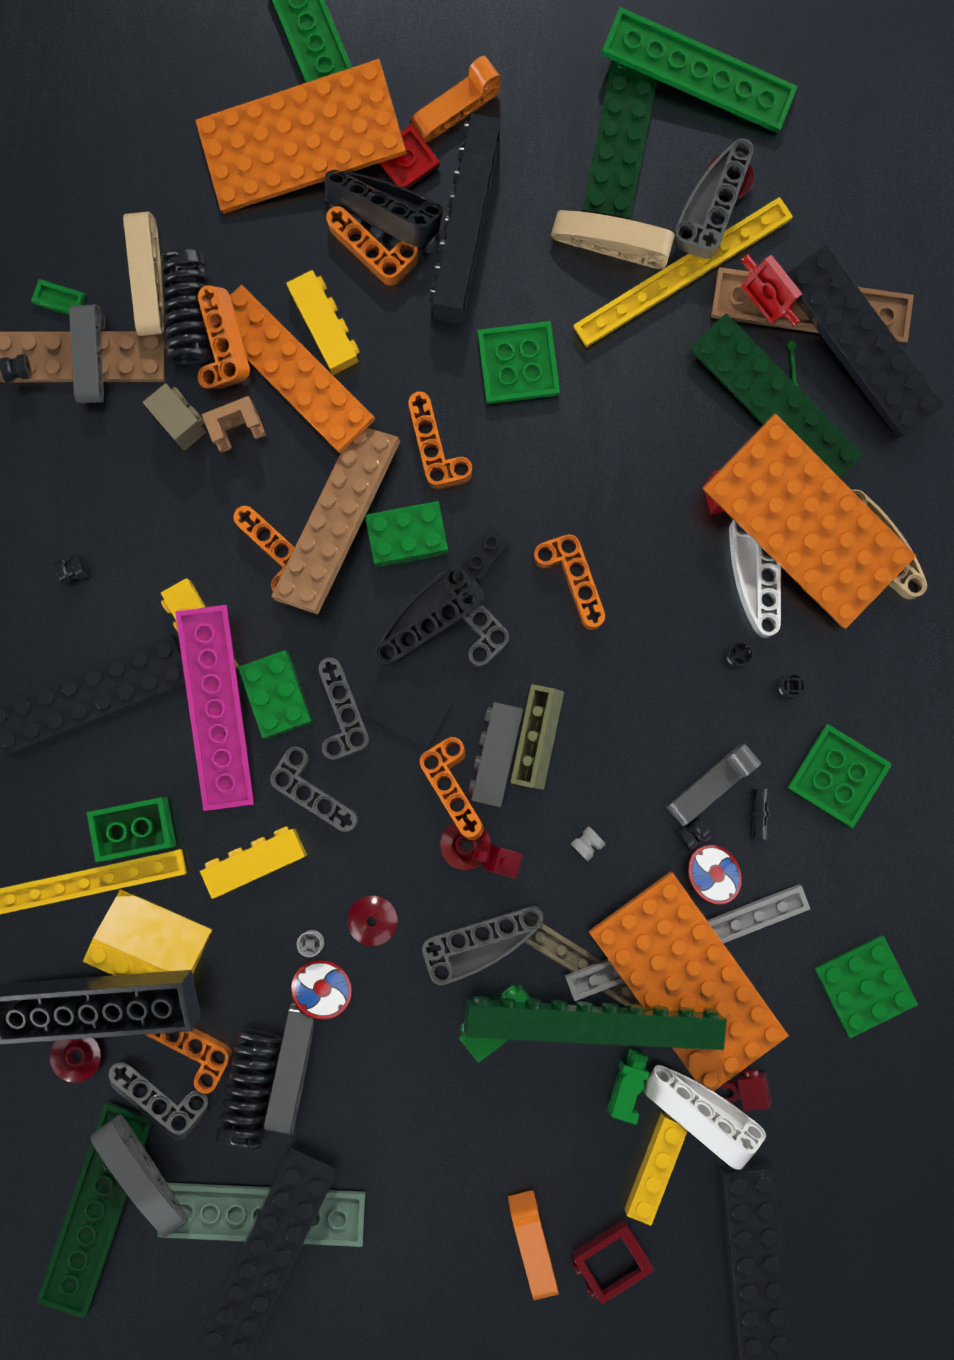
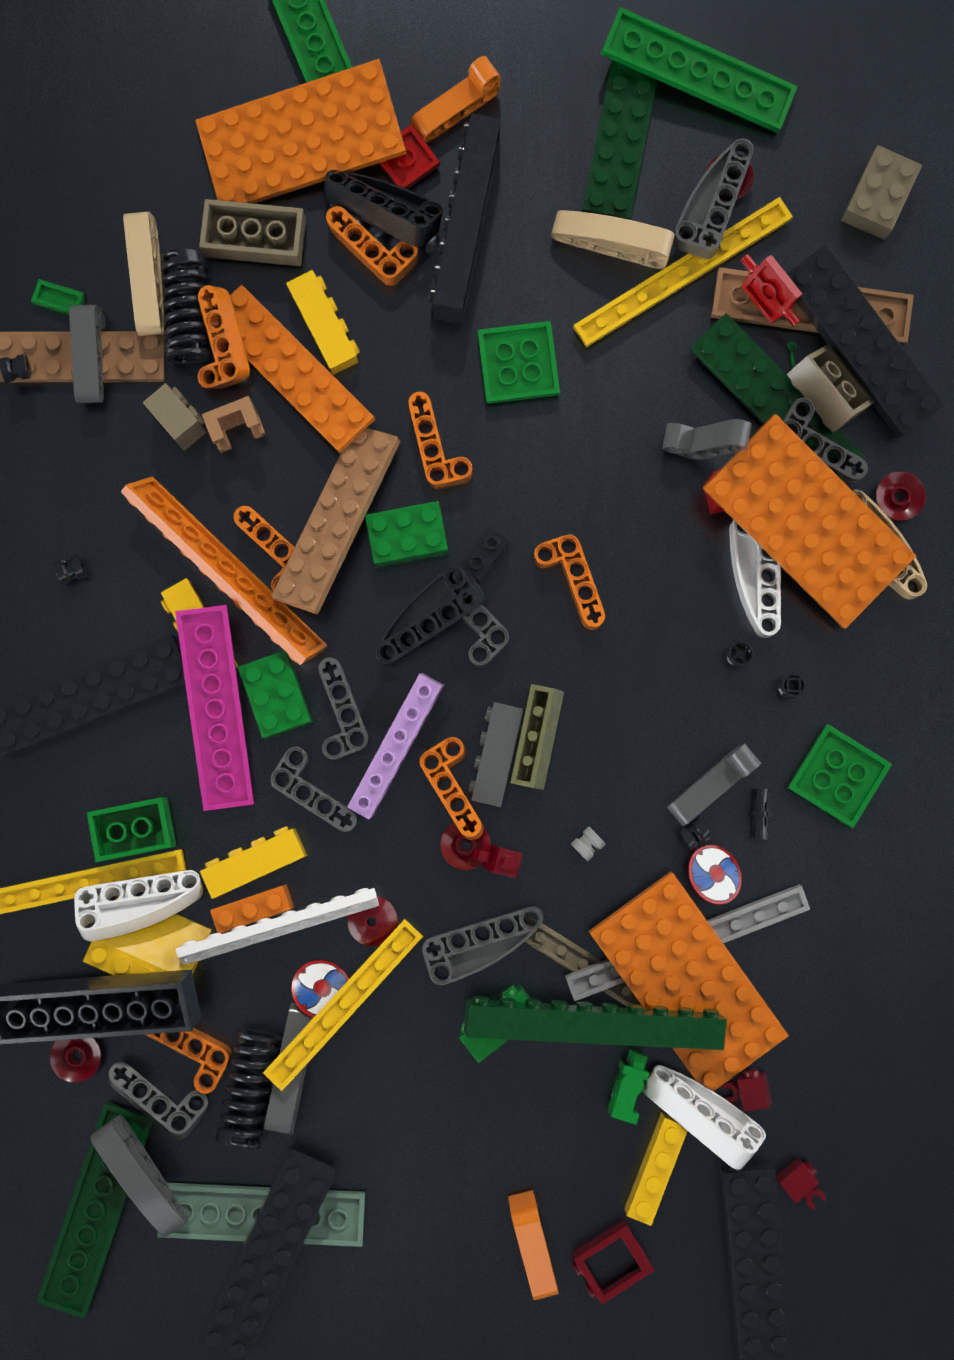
(131, 912): none -> white beam
(224, 569): none -> orange plate
(252, 232): none -> dark tan brick
(252, 909): none -> orange brick
(270, 928): none -> white plate
(307, 946): light grey wheel -> none
(342, 1005): none -> yellow plate
(395, 746): none -> lavender brick
(708, 440): none -> dark grey beam
(800, 1182): none -> dark red brick
(824, 445): none -> dark grey beam
(830, 387): none -> dark tan brick
(866, 986): green plate -> none
(881, 192): none -> dark tan brick
(909, 488): none -> dark red dish

